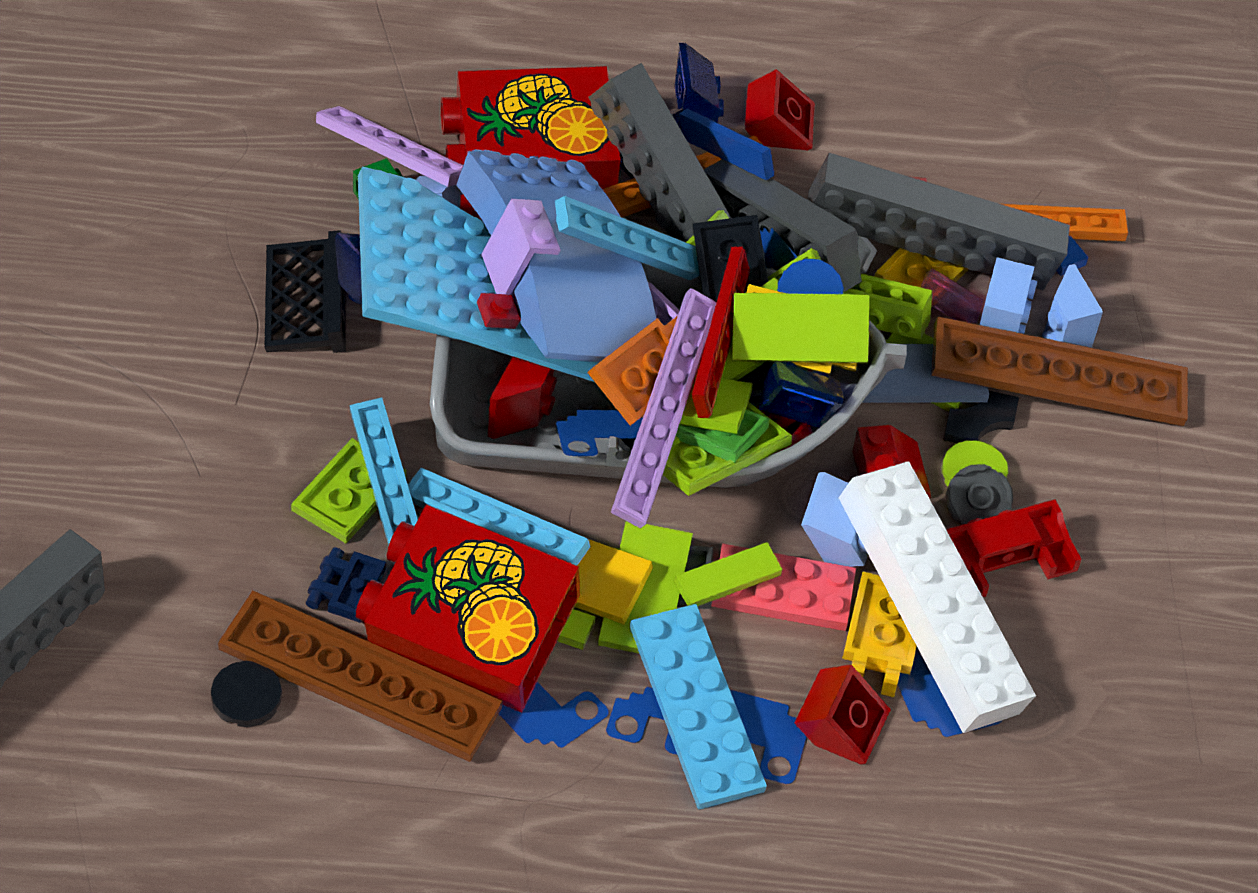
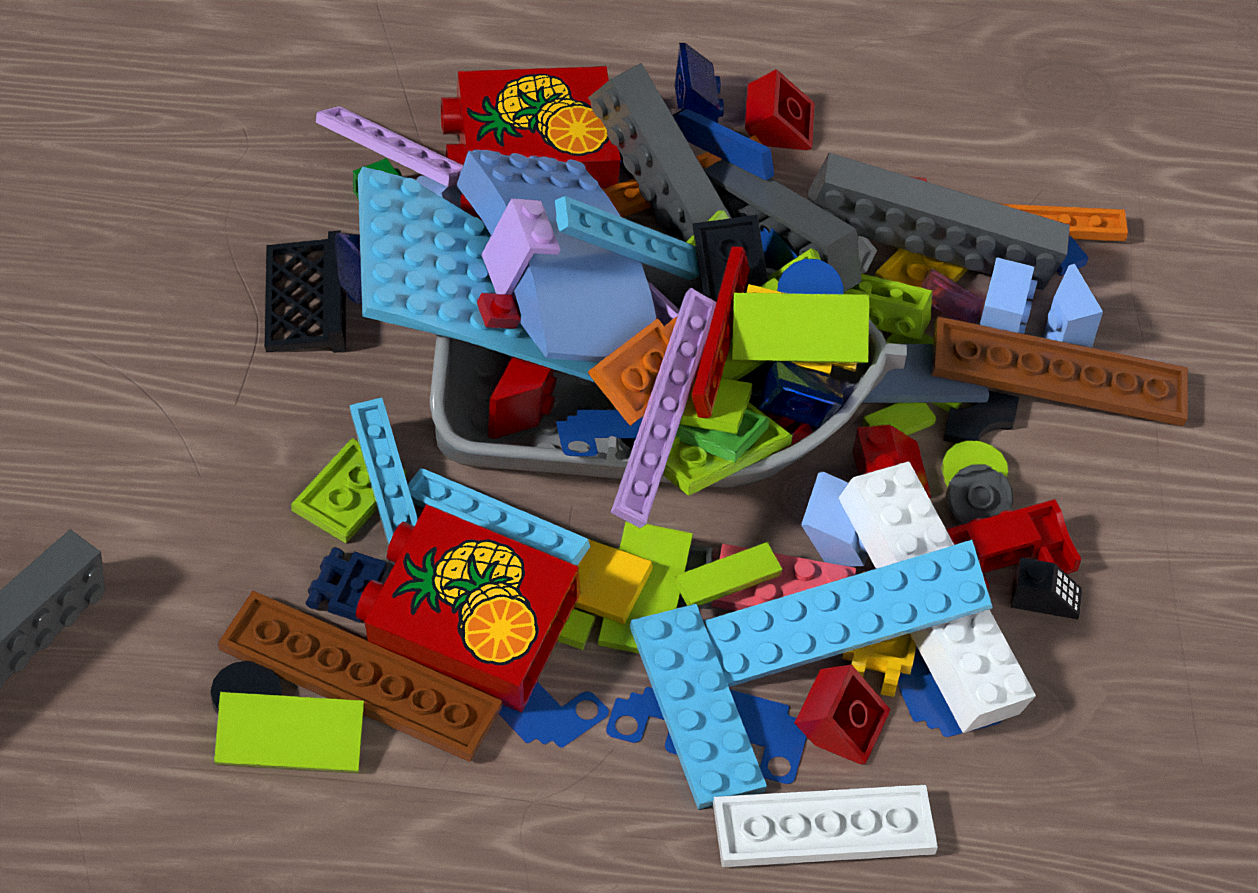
(289, 732): none -> lime tile
(824, 825): none -> white plate
(849, 613): none -> medium azure plate
(903, 416): none -> lime tile
(1045, 589): none -> black slope

